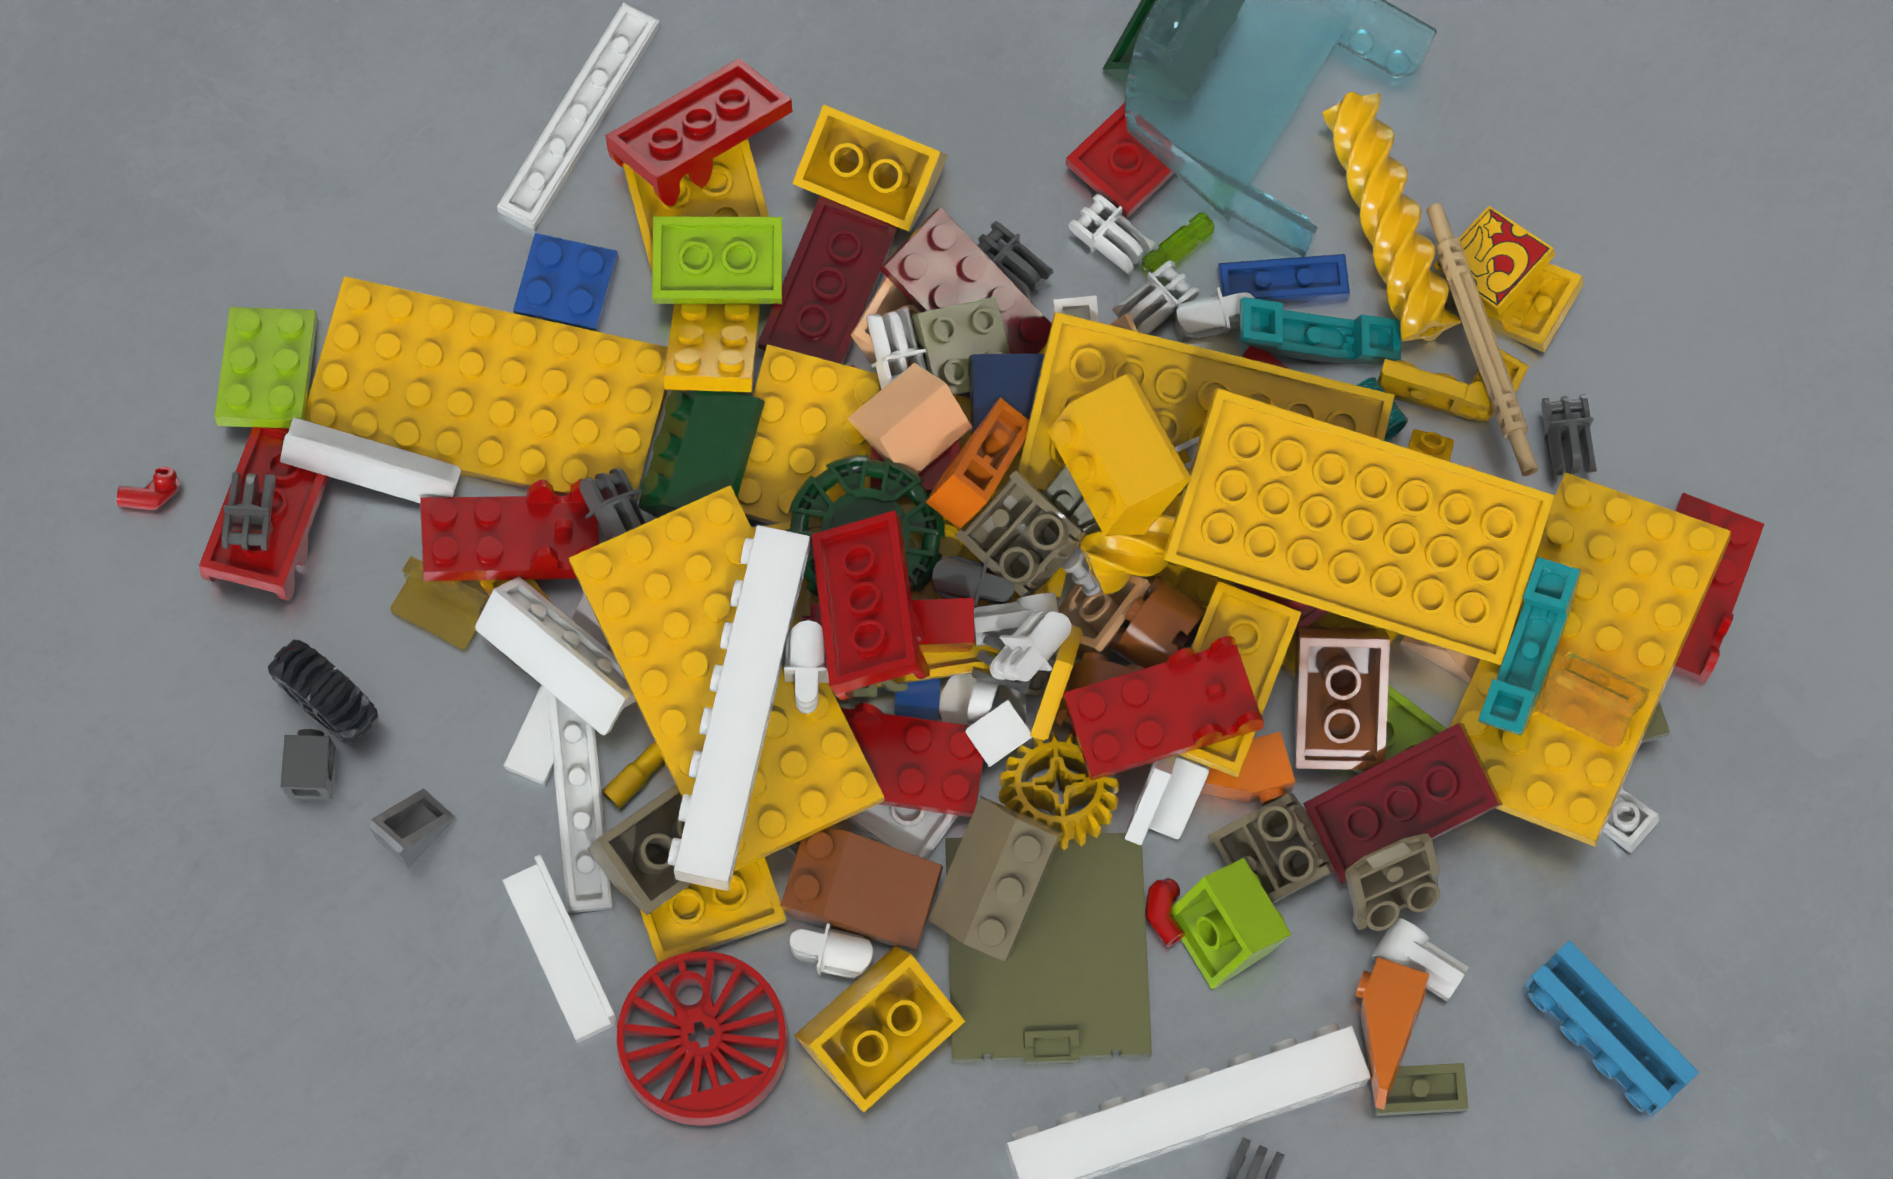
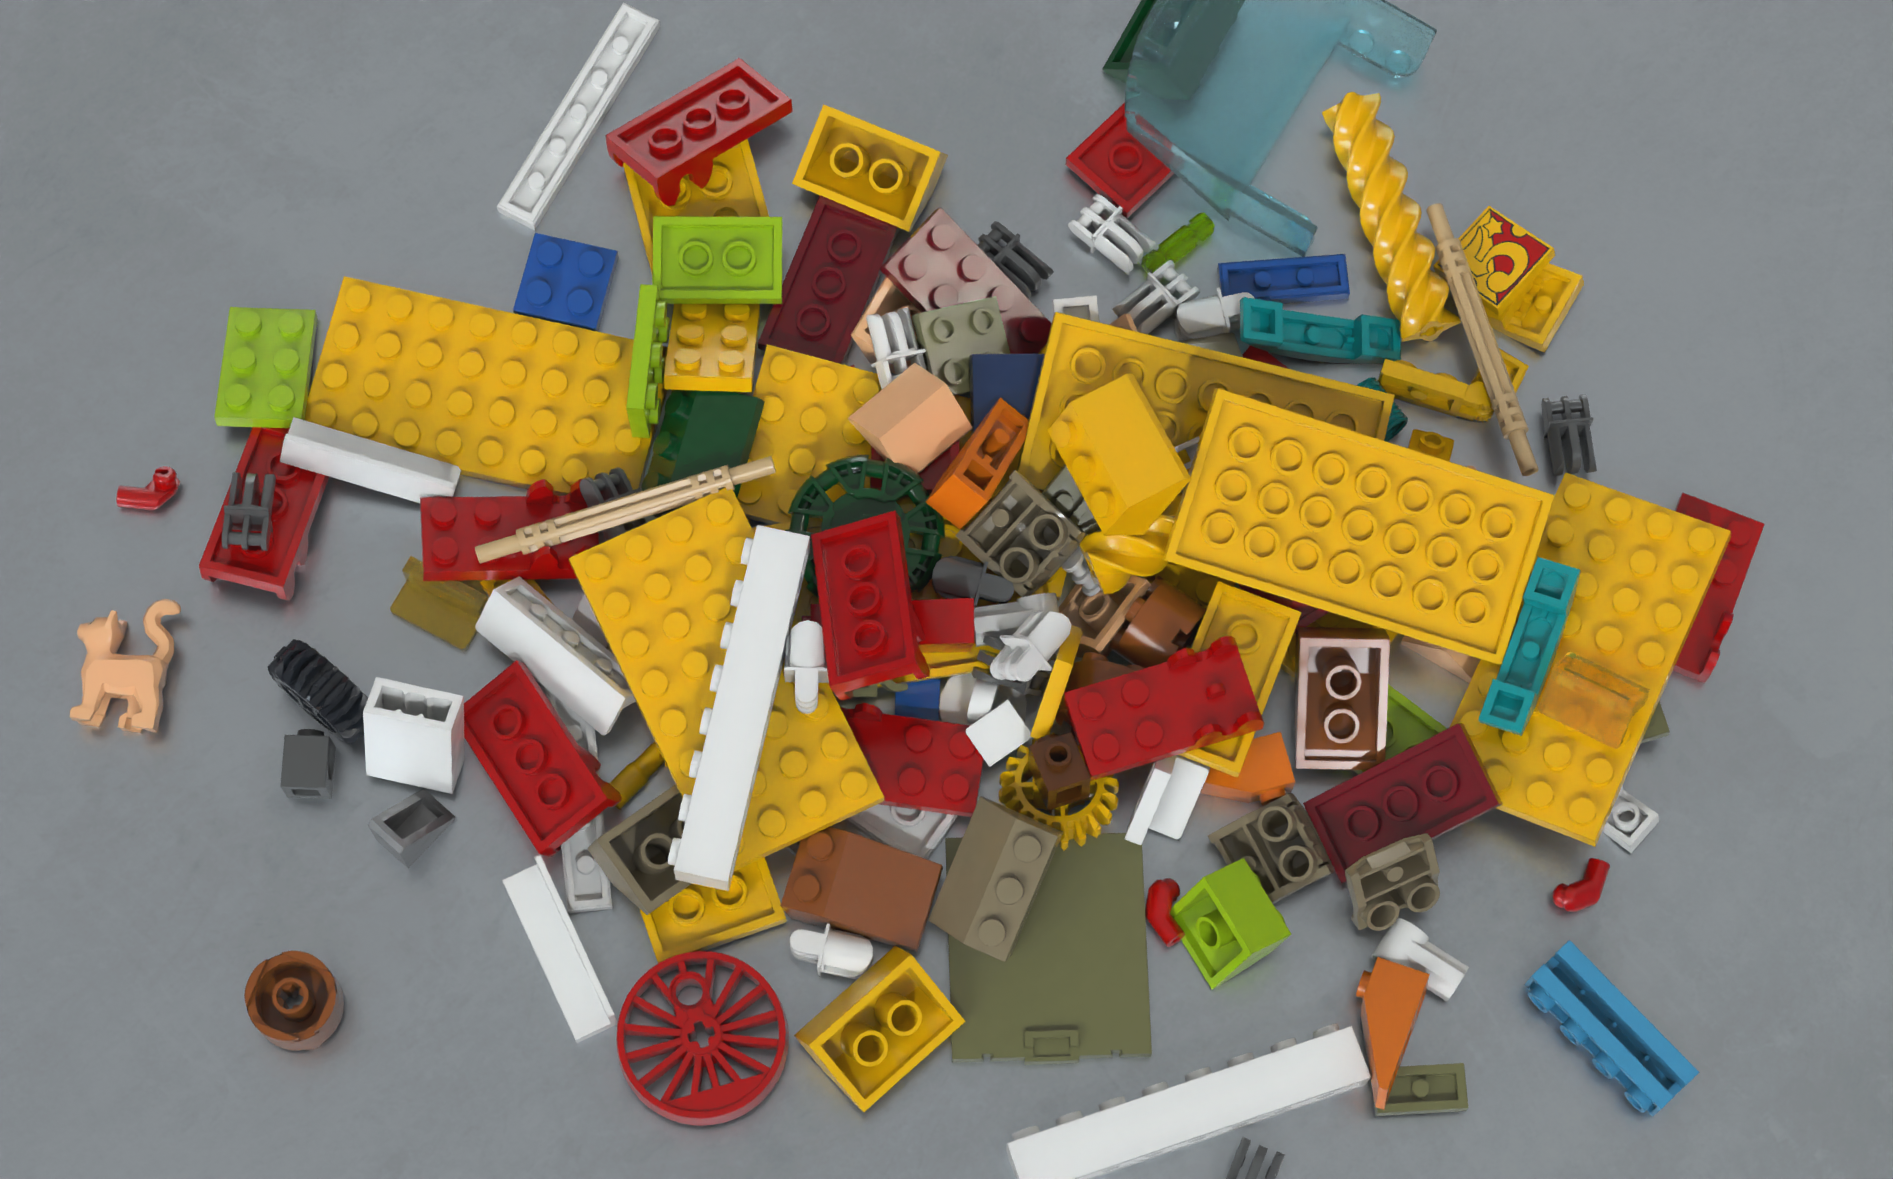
(125, 676): none -> light nougat animal
(285, 977): none -> dark orange brick
(414, 735): none -> white brick
(535, 759): none -> red hinge
(624, 509): none -> tan axle
(647, 361): none -> lime plate
(1059, 770): none -> reddish brown brick
(1583, 892): none -> red arm

